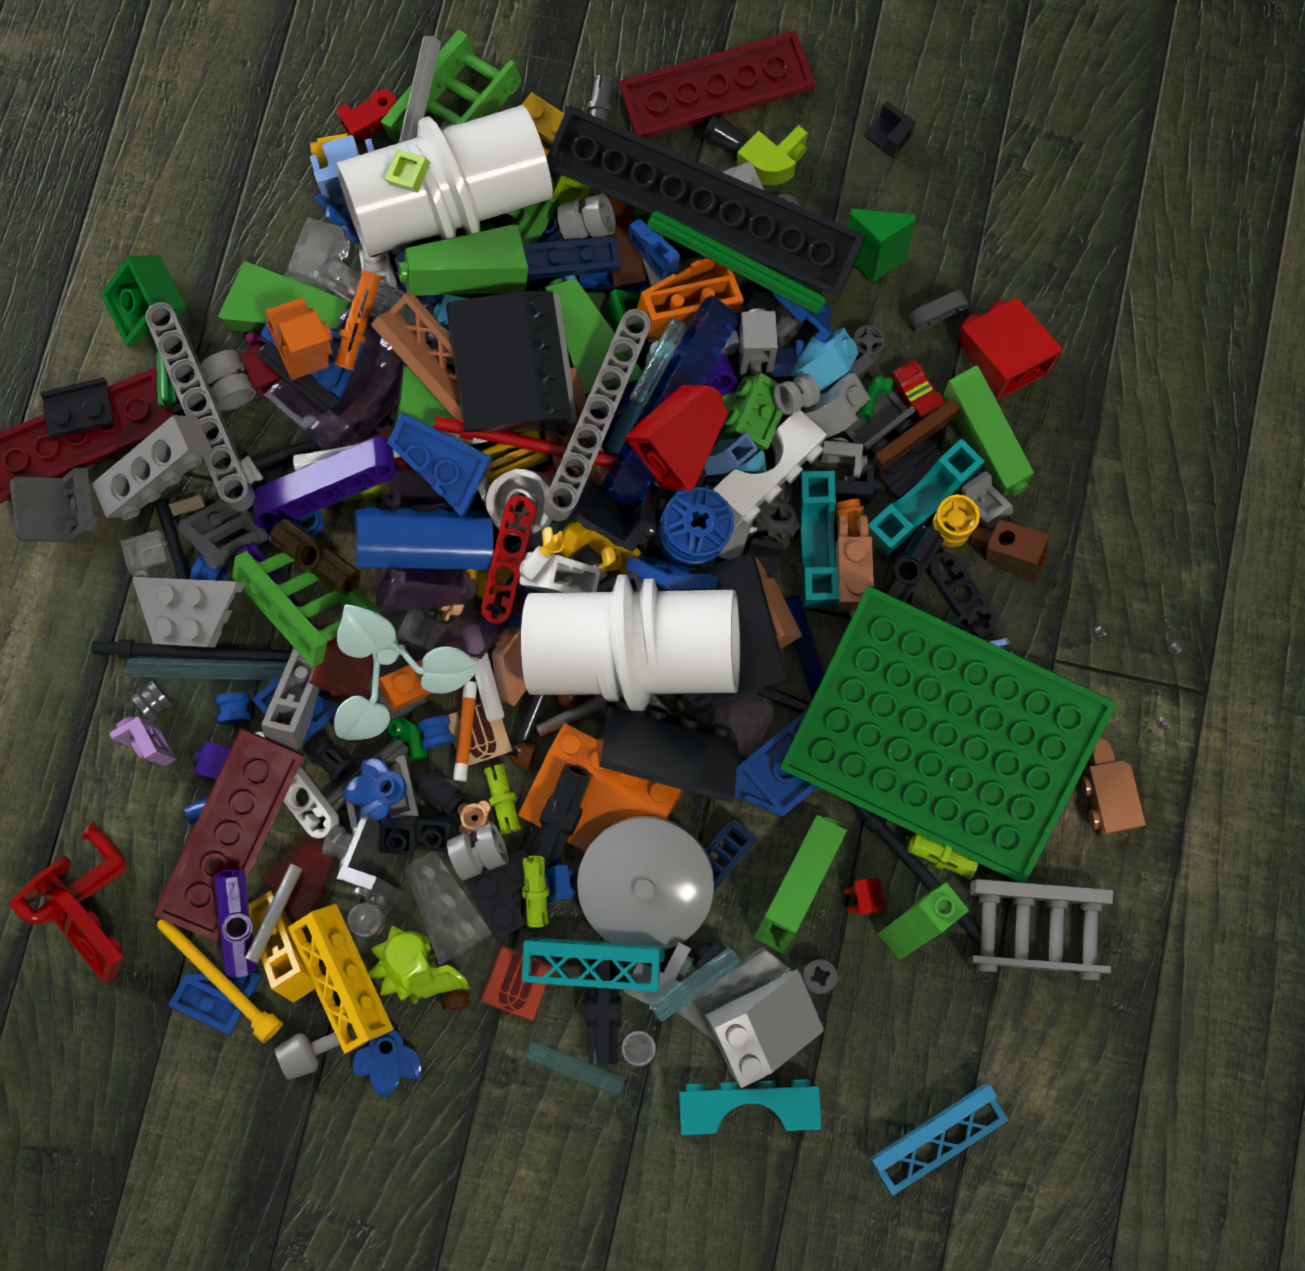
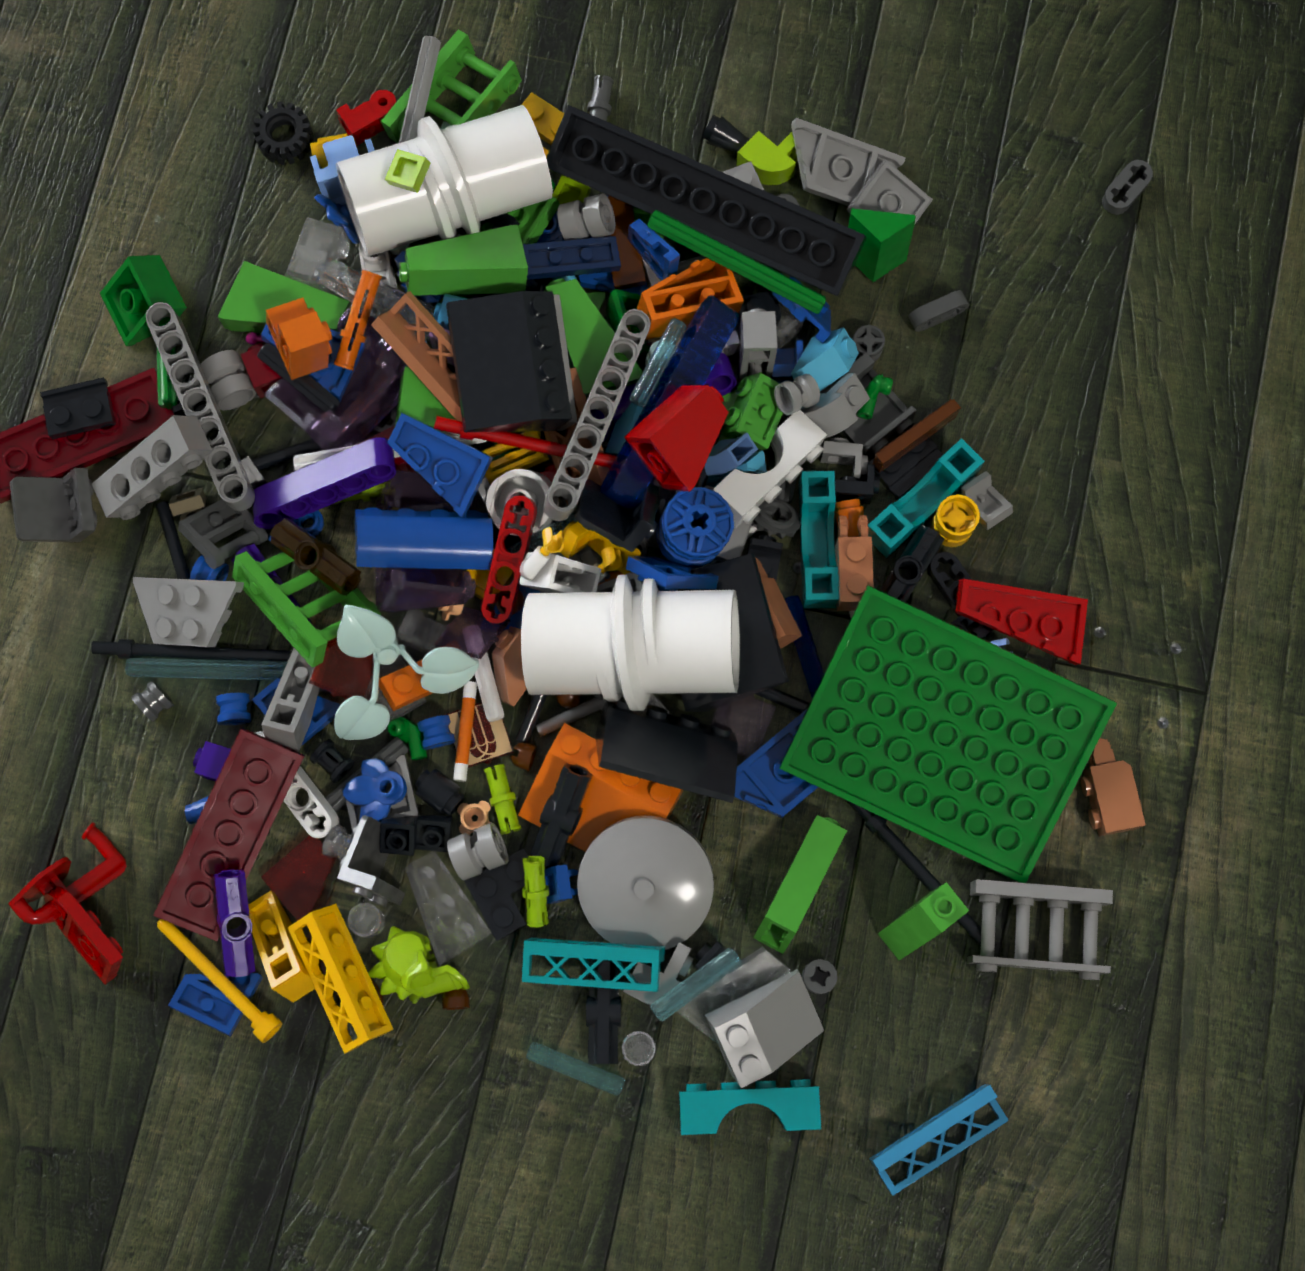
(144, 552): clear panel -> none
(144, 738): lavender bracket -> none
(273, 913): light grey bar -> none
(275, 118): none -> black tyre
(299, 1055): light grey piece -> none
(387, 1066): blue plate -> none
(506, 987): clear red piece -> none
(716, 85): dark red plate -> none
(740, 831): dark blue slope -> none
(835, 163): none -> light grey wing
(869, 897): red tile -> none
(891, 130): black panel -> none
(891, 192): none -> light grey tile
(916, 390): red leg -> none
(942, 856): lime pin -> none
(988, 432): bright green slope -> none
(1008, 346): red slope -> none
(1013, 548): reddish brown torso -> none
(1031, 616): none -> red wing
(1122, 182): none -> dark grey beam

